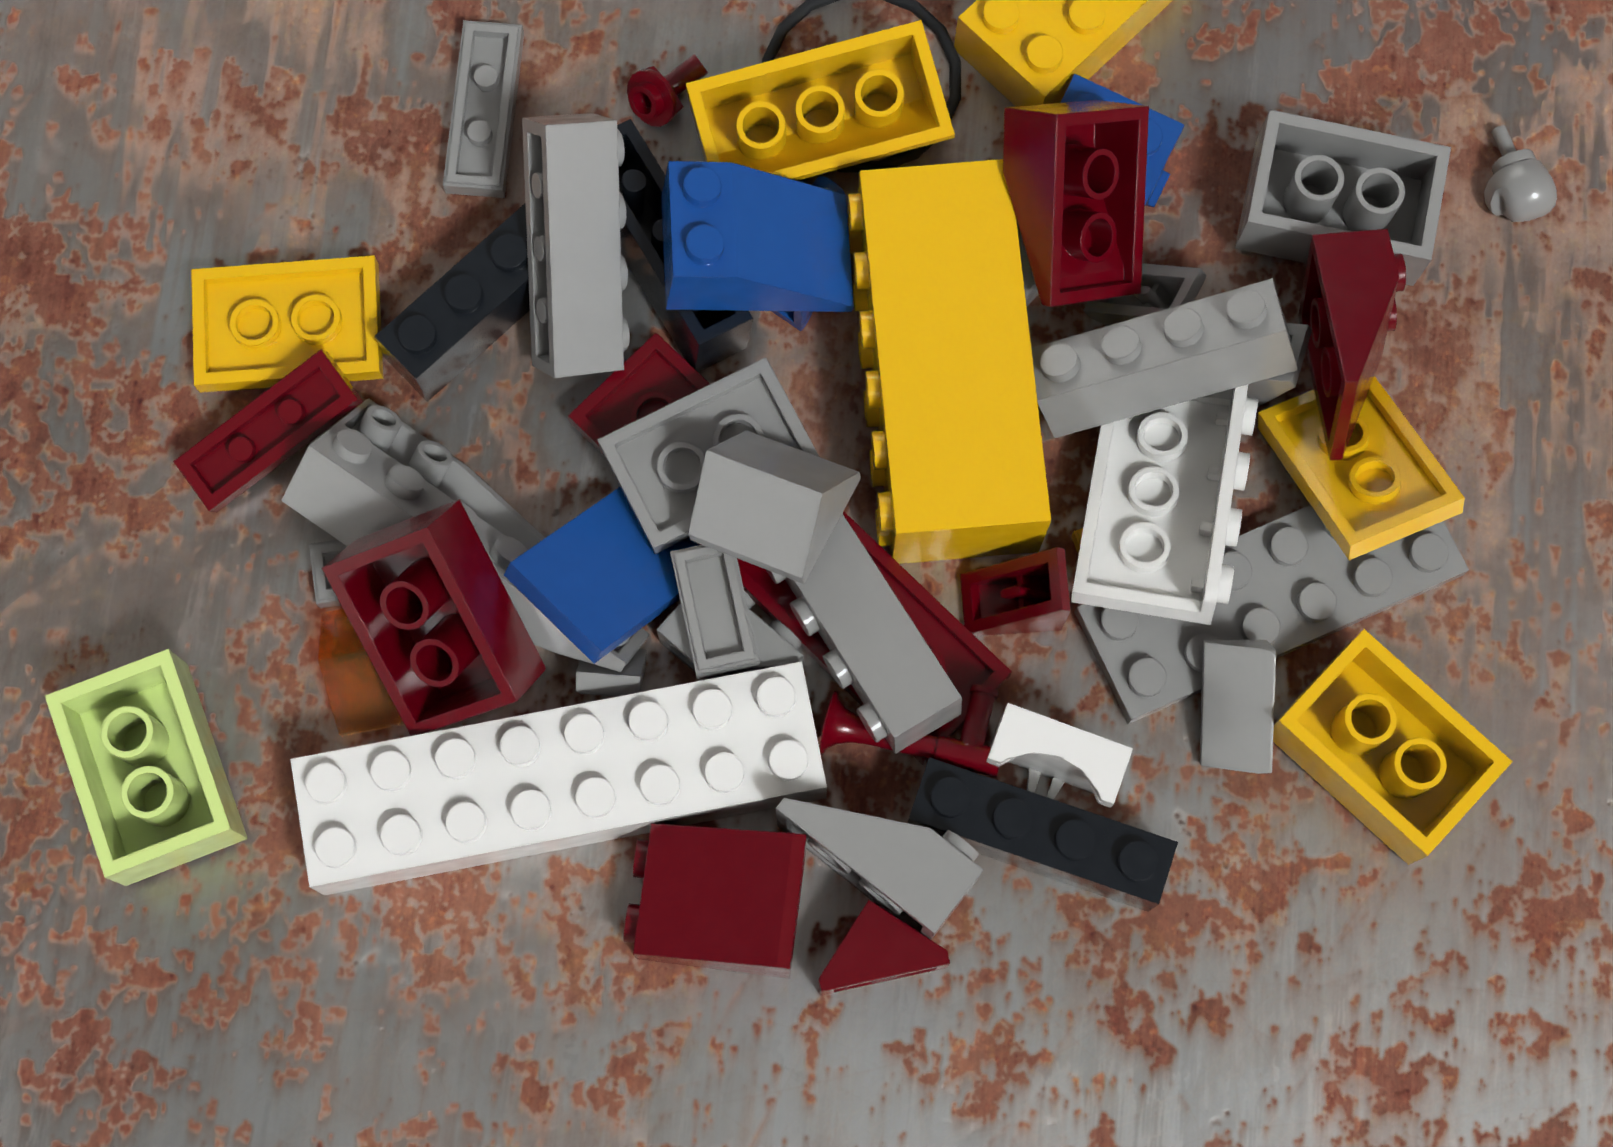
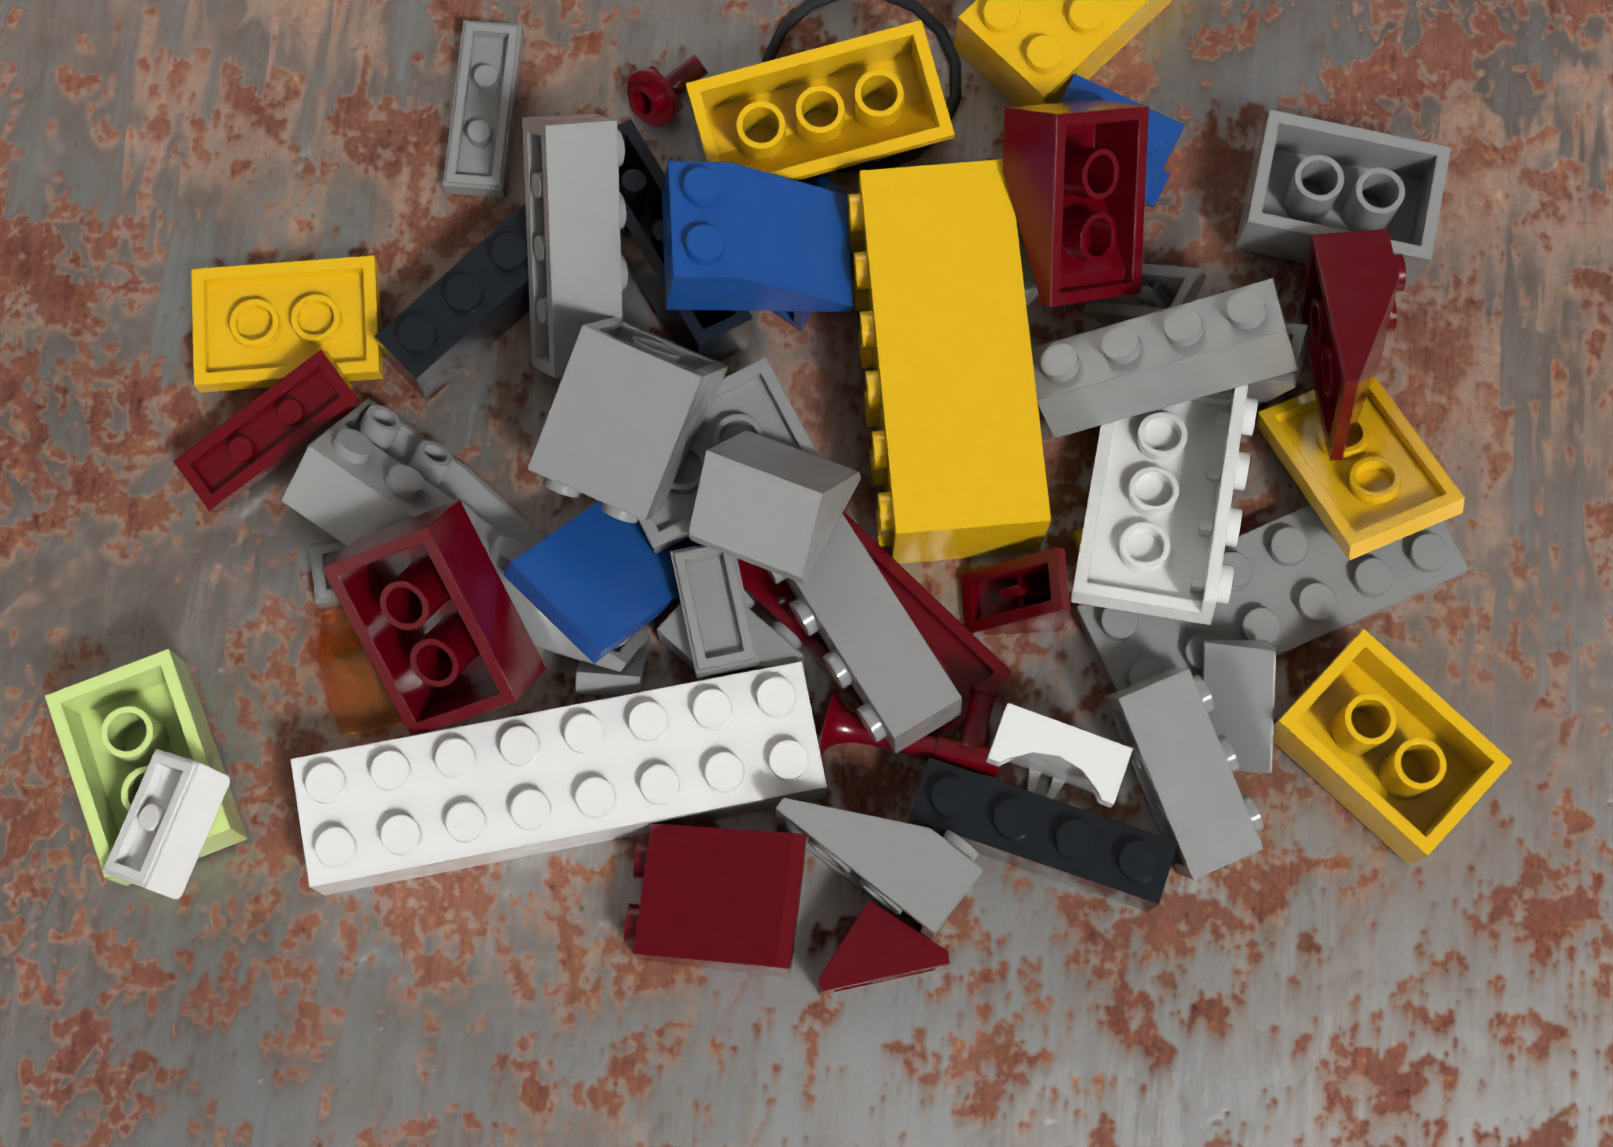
(167, 824): none -> white slope
(624, 418): none -> light grey slope
(1187, 771): none -> light grey brick
(1519, 183): light grey piece -> none

